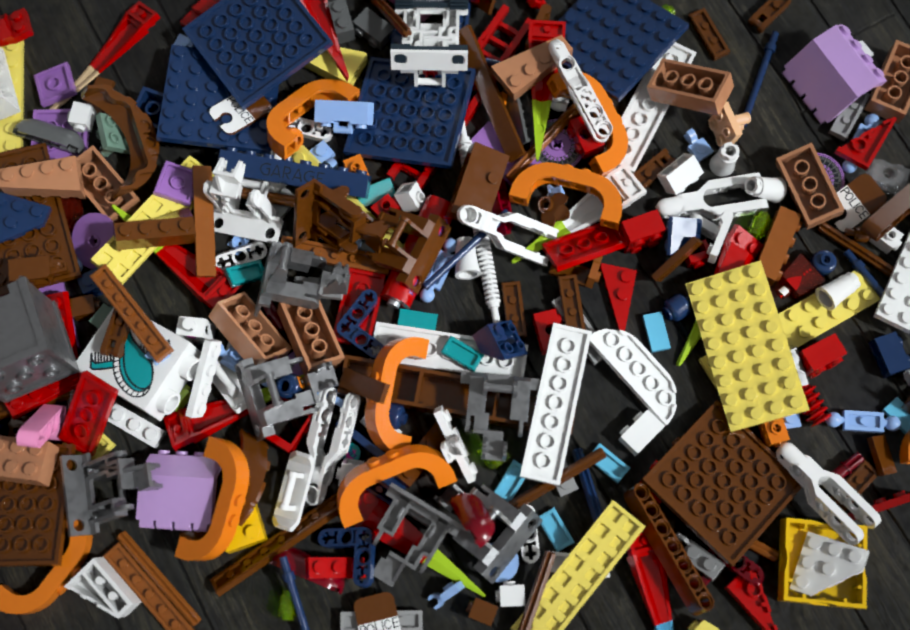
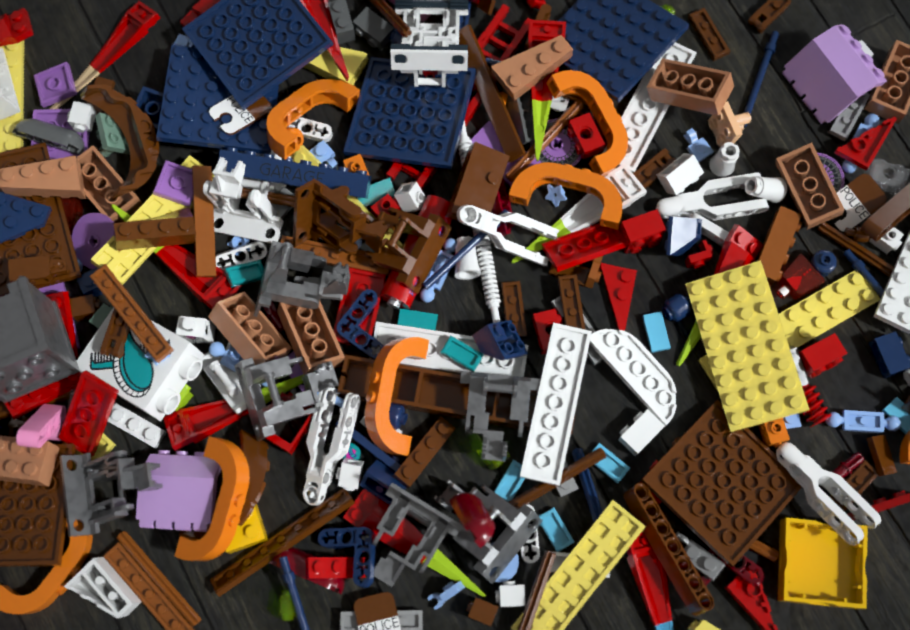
(203, 378): white plate -> none
(290, 385): dark blue head -> none
(293, 491): white piece -> none
(347, 111): light blue piece -> none
(364, 385): reddish brown tile -> none
(385, 467): orange arch -> none
(453, 446): white plate -> none
(555, 210): reddish brown plate -> none
(580, 87): white piece -> none
(676, 259): reddish brown tile -> none
(719, 235): white hinge -> none
(759, 224): clear neon green brick -> none
(826, 564): white plate -> none
(836, 291): white plant -> none

